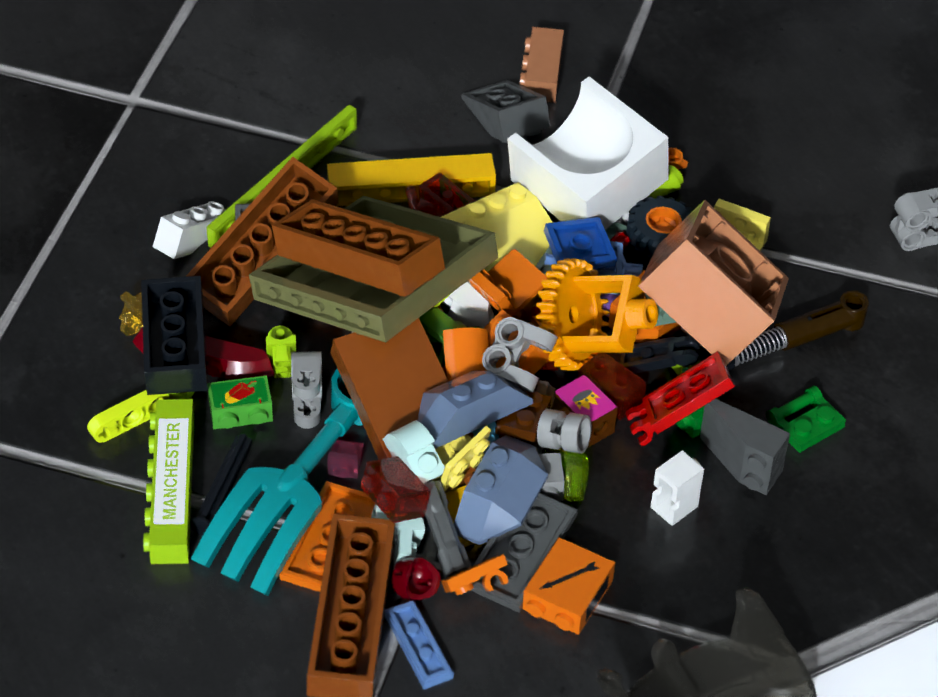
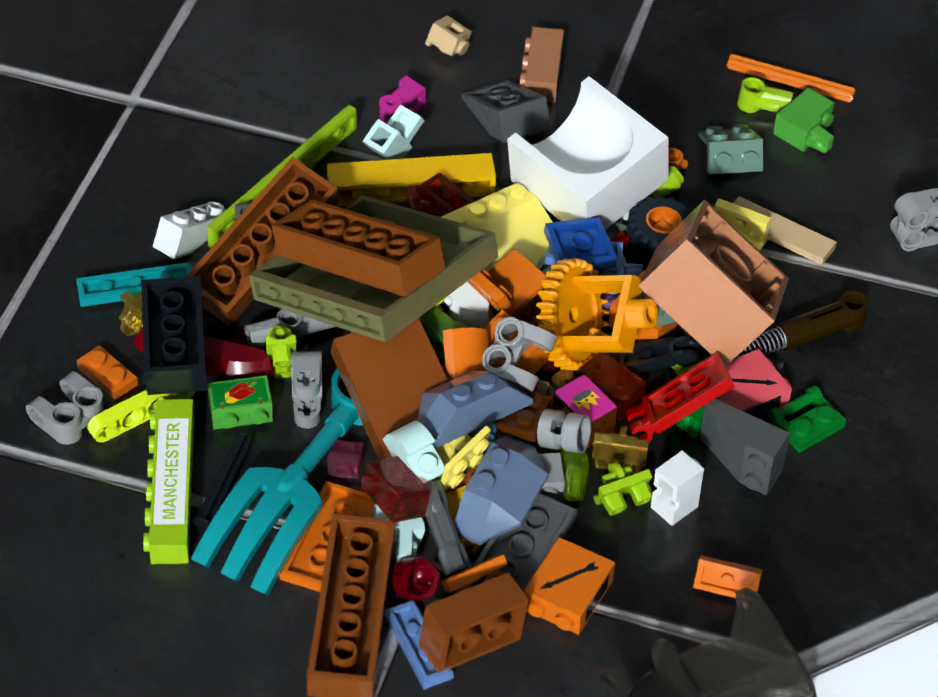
(67, 419): none -> light grey piece
(107, 372): none -> orange plate
(109, 287): none -> teal plate
(298, 324): none -> light grey piece
(394, 138): none -> light aqua brick
(409, 95): none -> dark pink leg
(449, 36): none -> tan brick
(473, 622): none -> dark orange brick
(562, 378): none -> pearl gold hinge
(612, 494): none -> lime hips
(619, 449): none -> clear yellow hips
(725, 577): none -> orange plate
(732, 149): none -> sand green bracket
(756, 385): none -> coral brick
(757, 96): none -> lime piece
(790, 78): none -> orange axle
(793, 235): none -> tan tile
(804, 122): none -> bright green hinge

